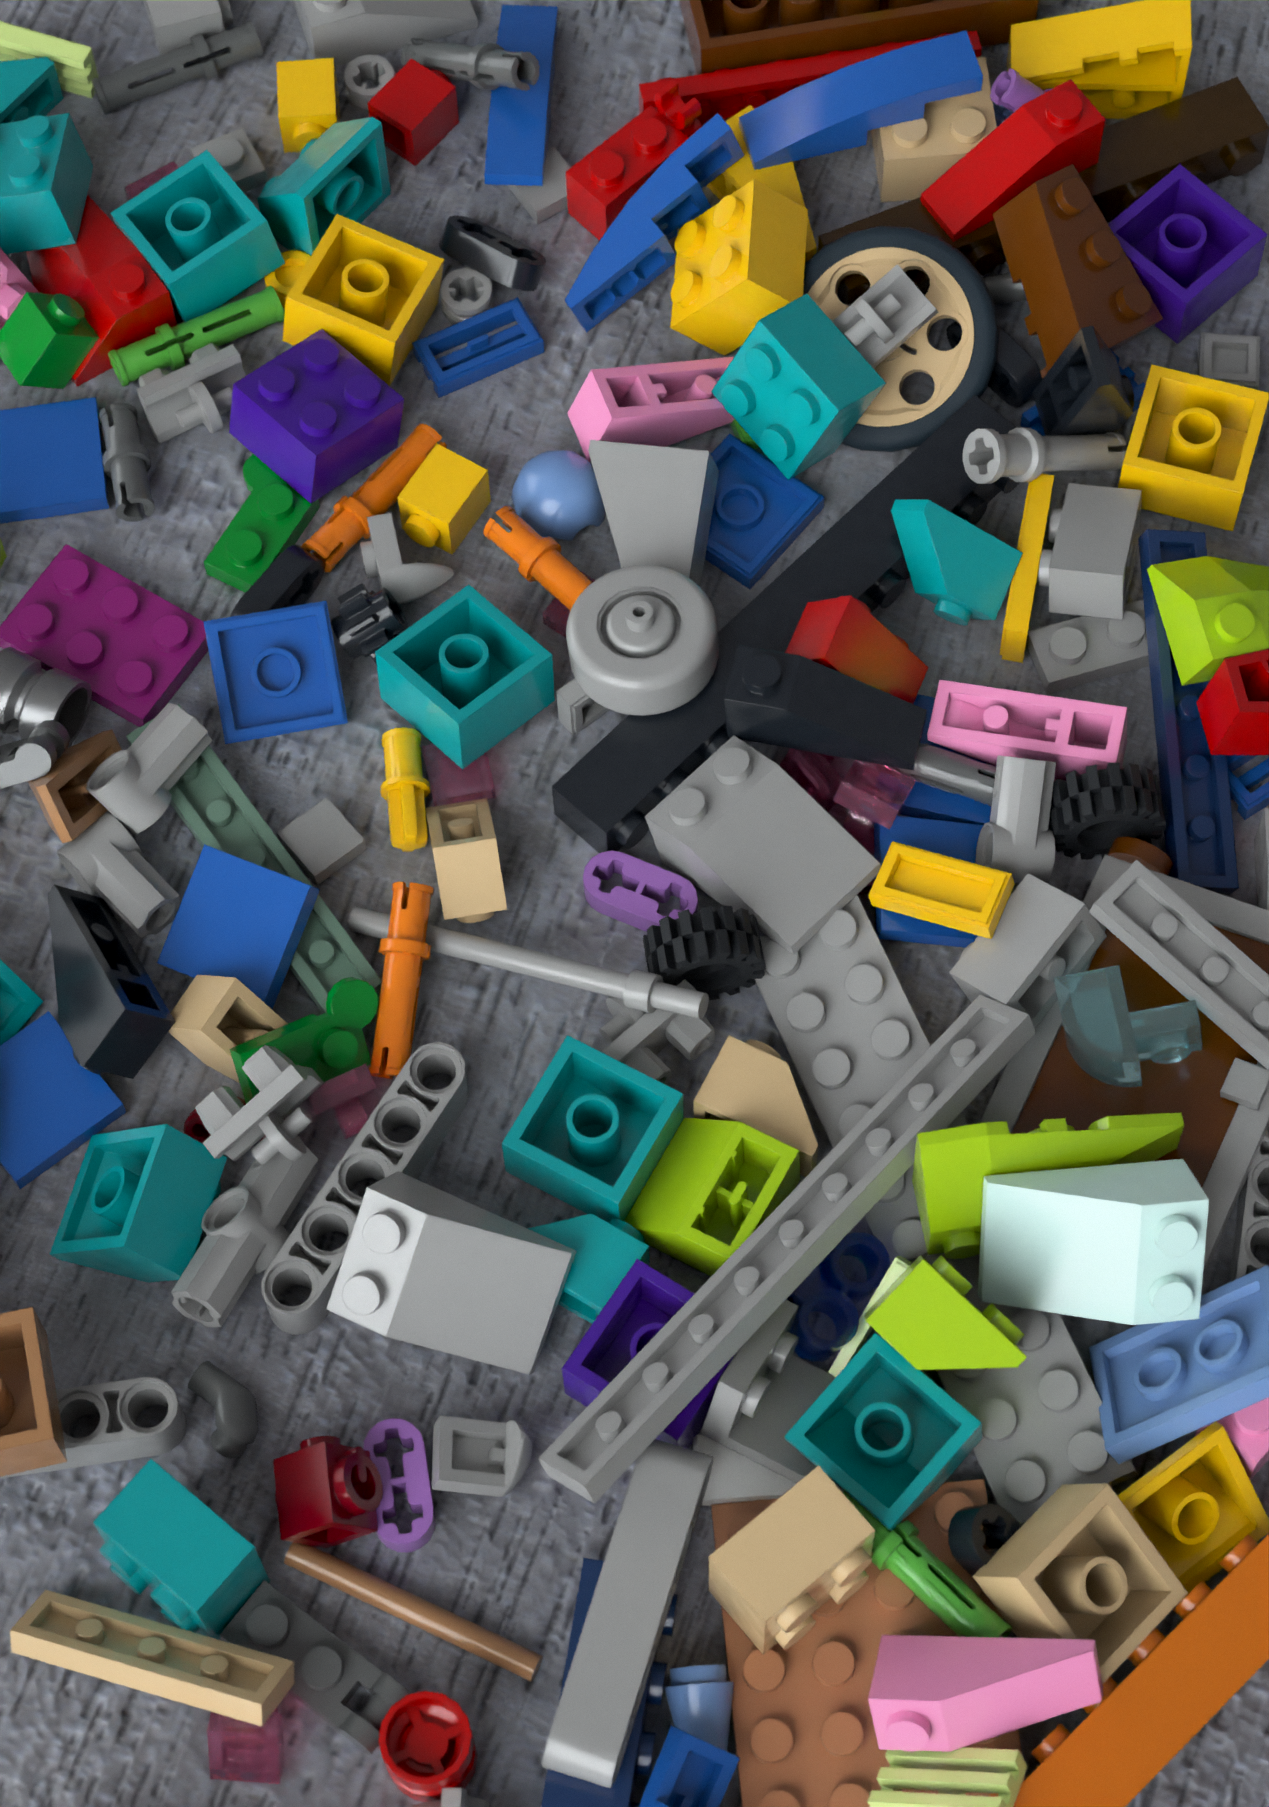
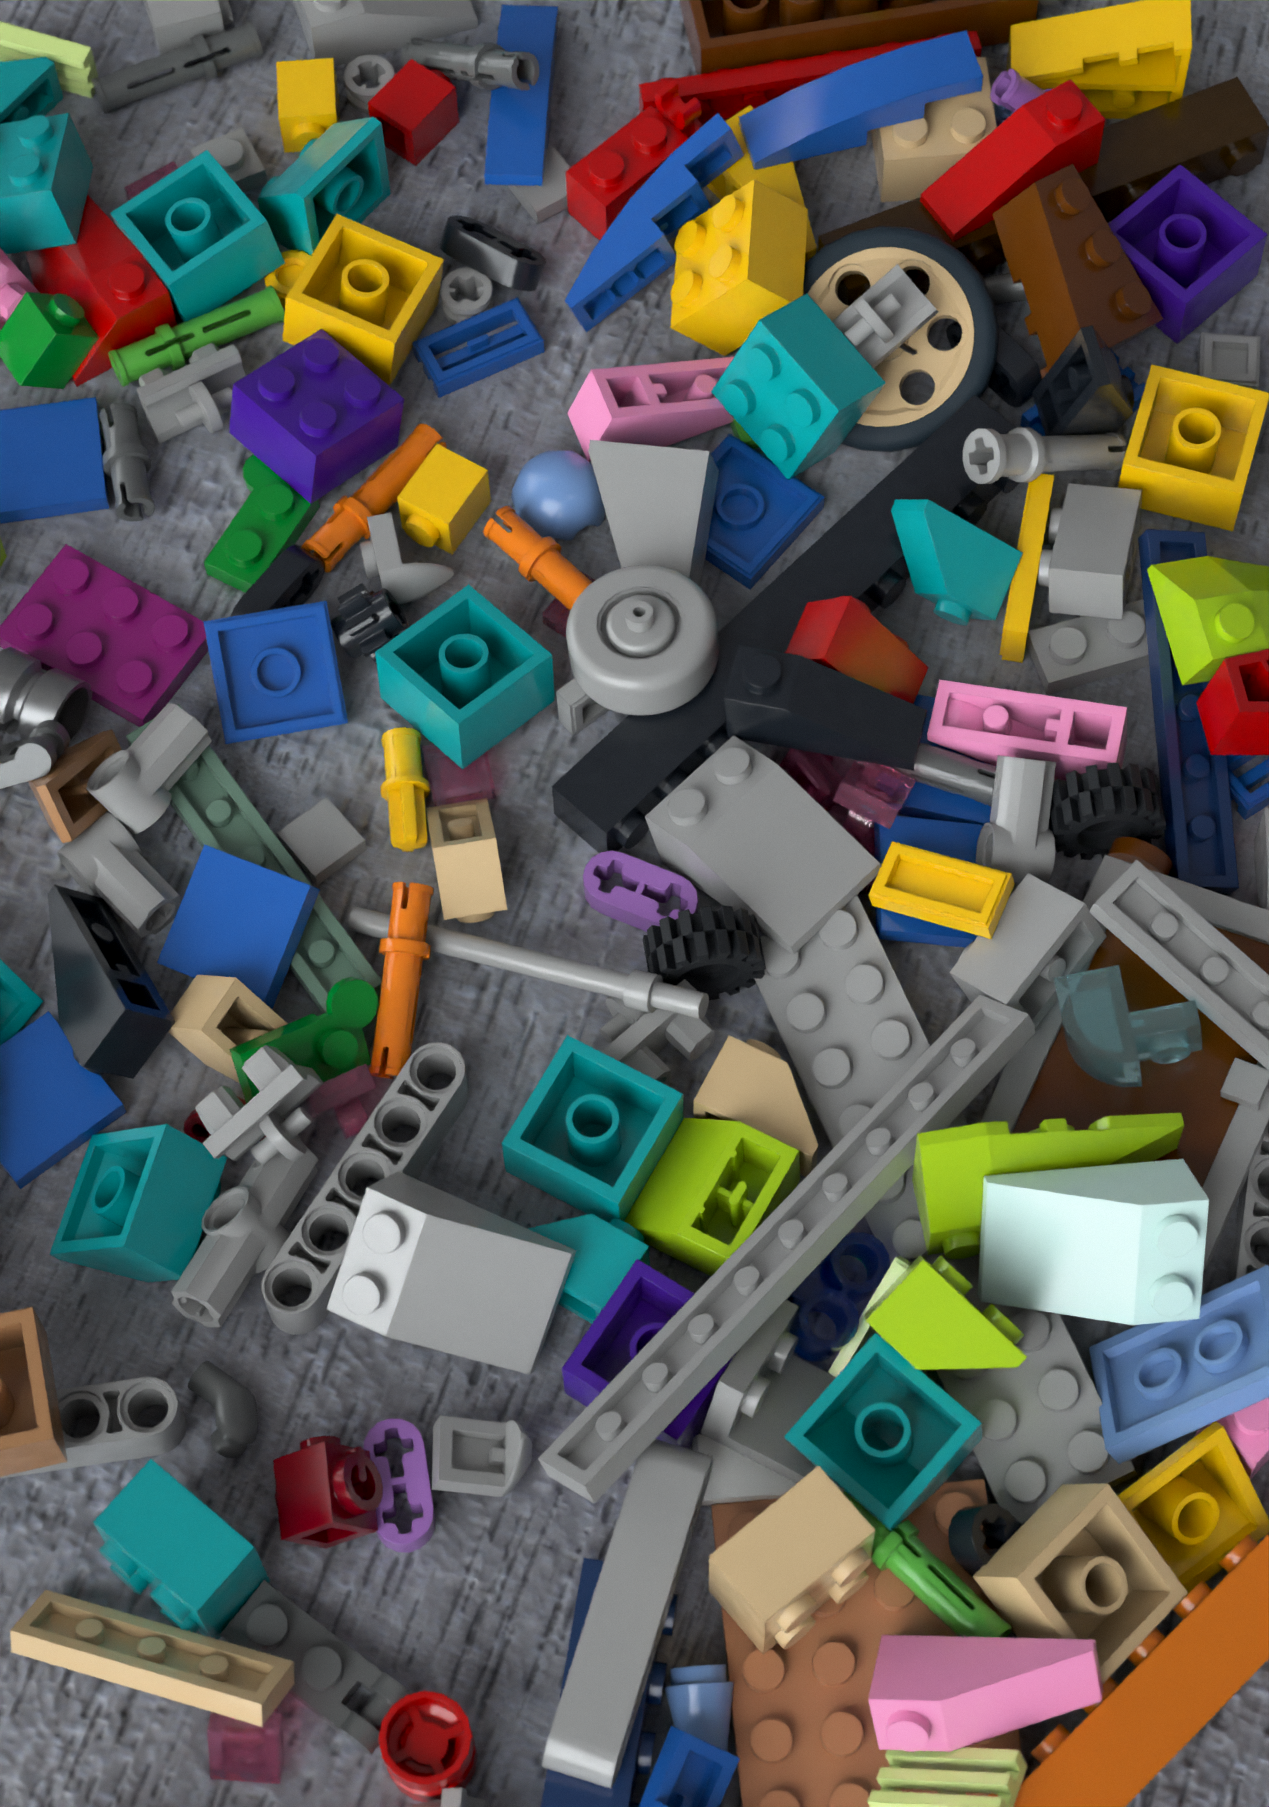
(414, 1610): medium nougat bar -> none

